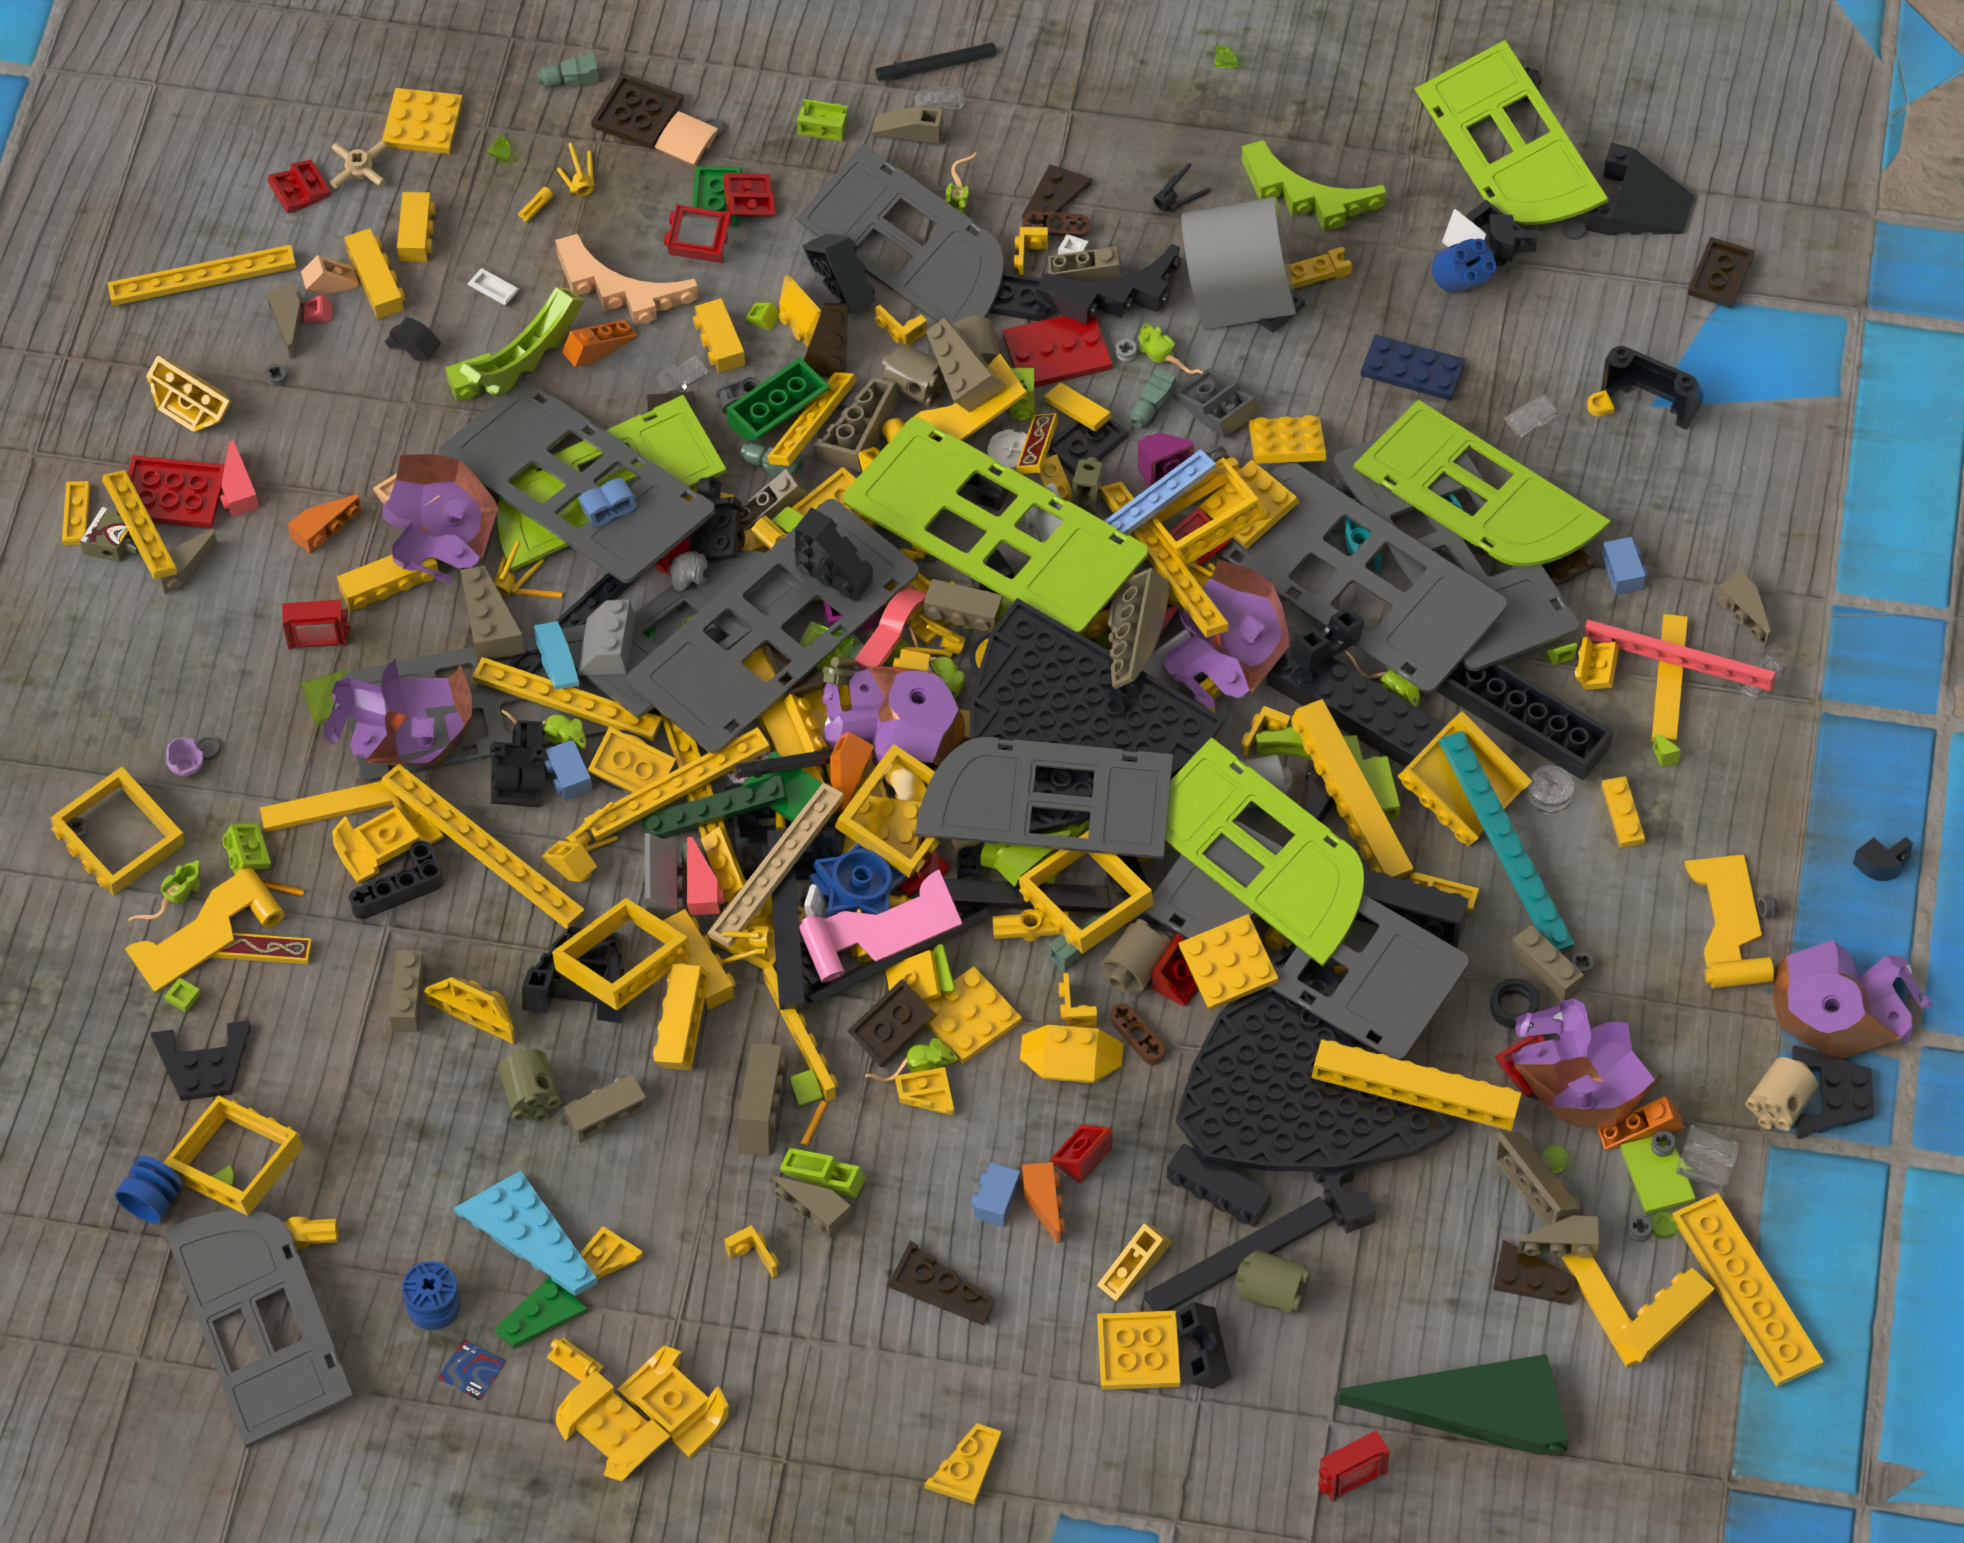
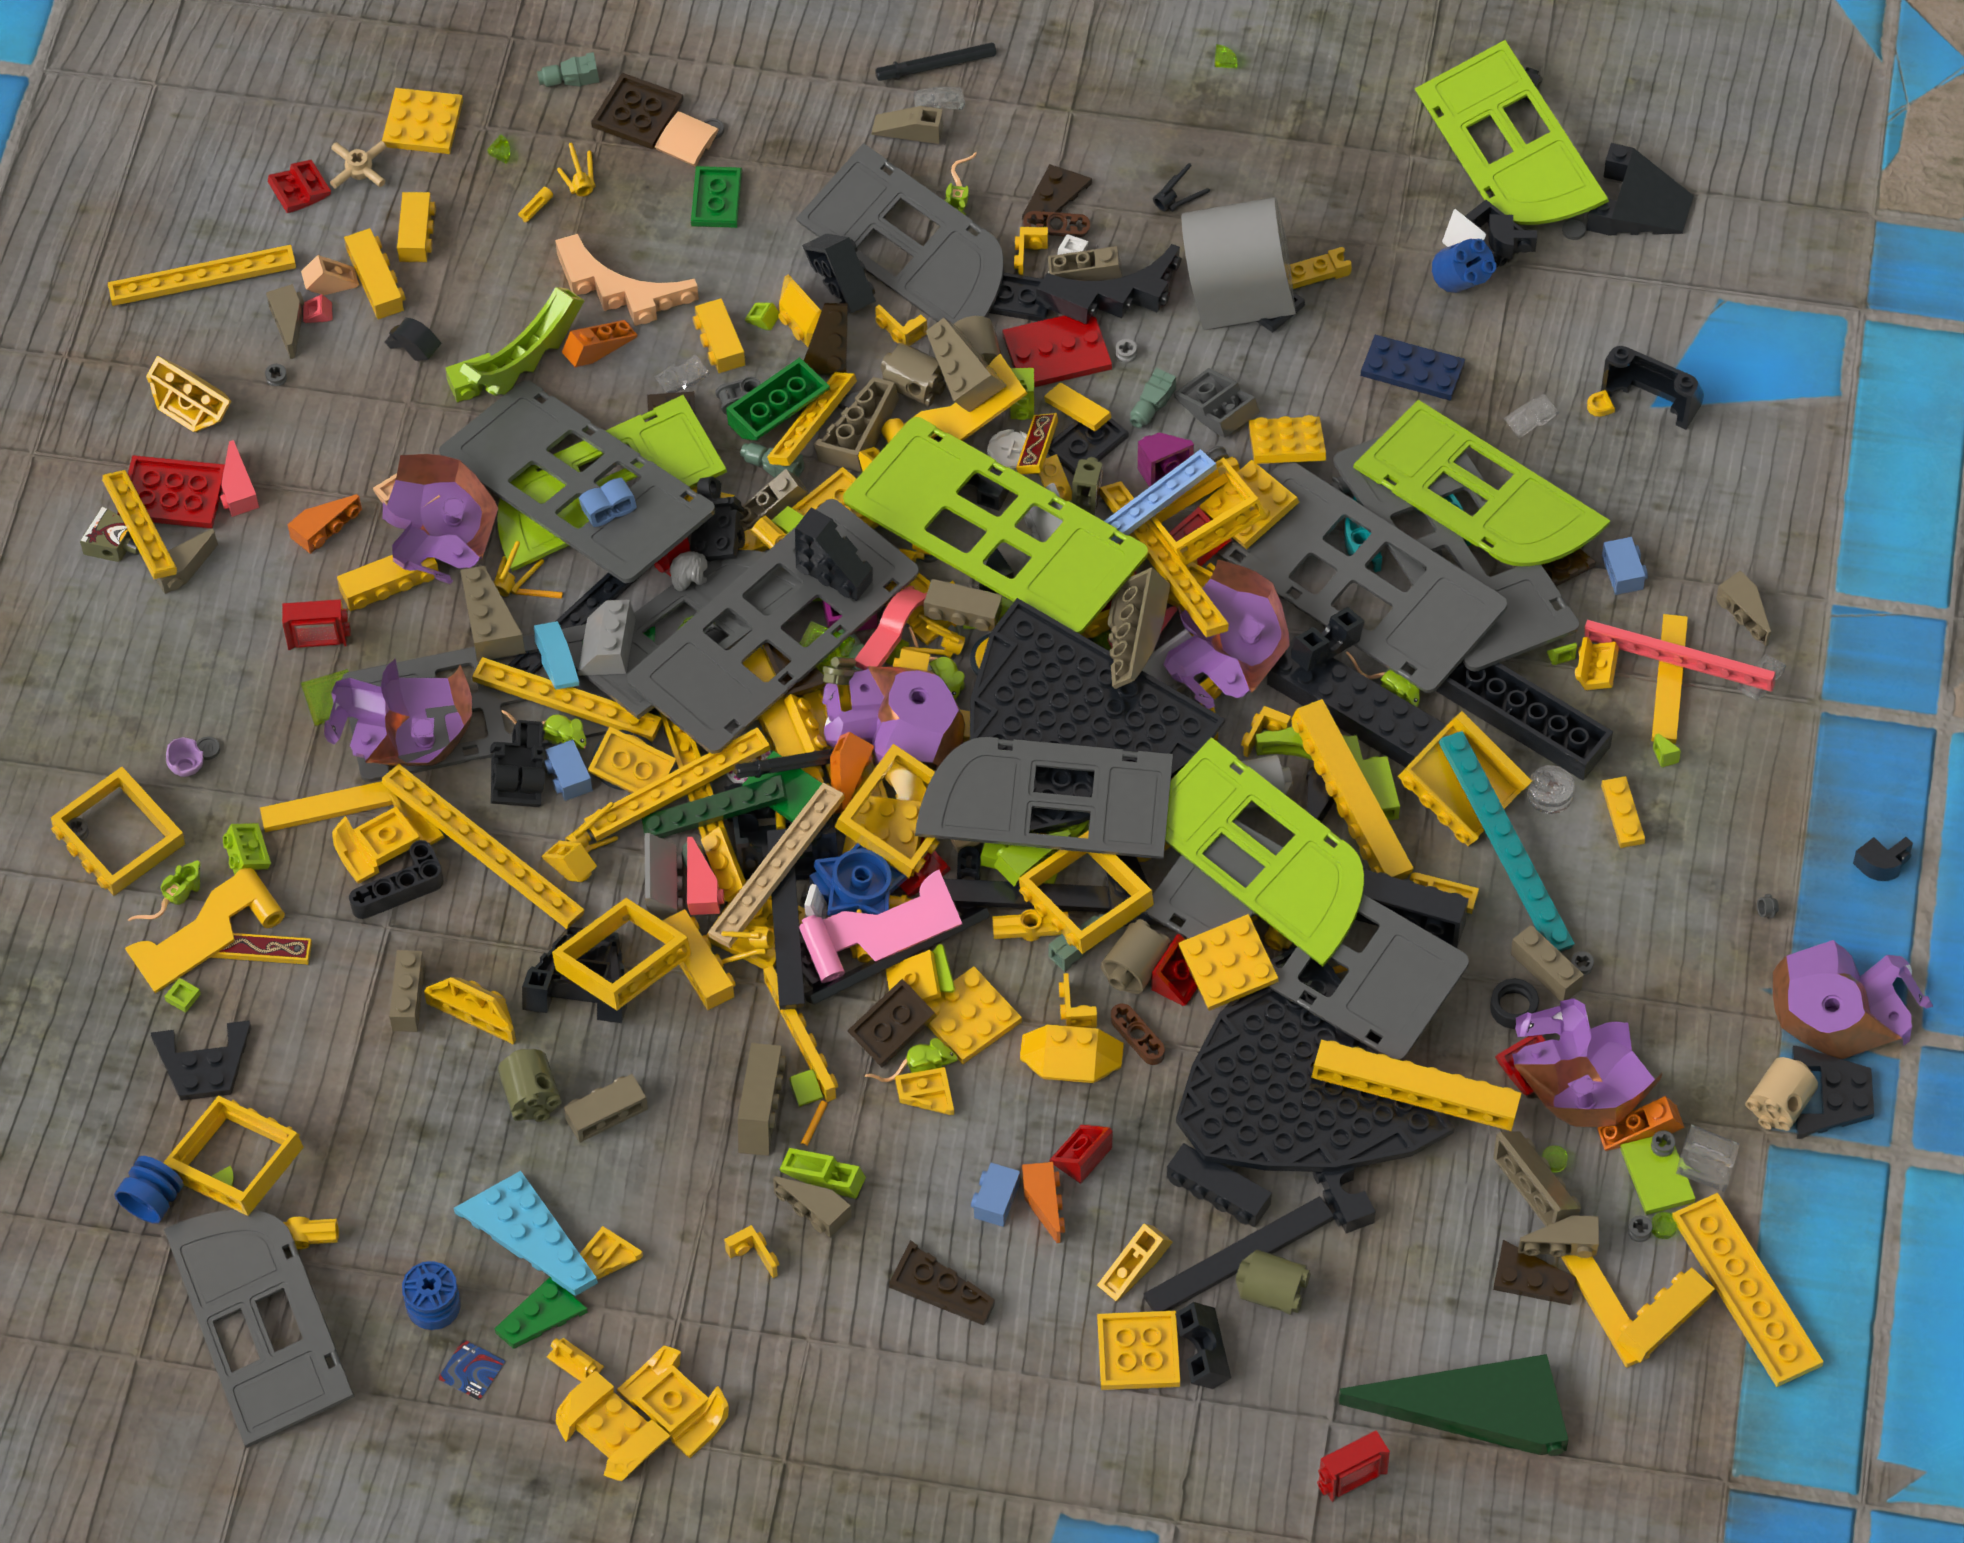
(76, 512): yellow tile -> none
(283, 888): light orange piece -> none
(493, 286): white tile -> none
(681, 1017): yellow brick -> none
(698, 233): red window -> none
(749, 194): red slope -> none
(822, 120): lime hinge -> none
(967, 1467): yellow wing -> none
(1159, 347): lime animal -> none
(1301, 195): lime arch -> none
(1721, 272): dark brown plate -> none
(1734, 922): yellow door -> none

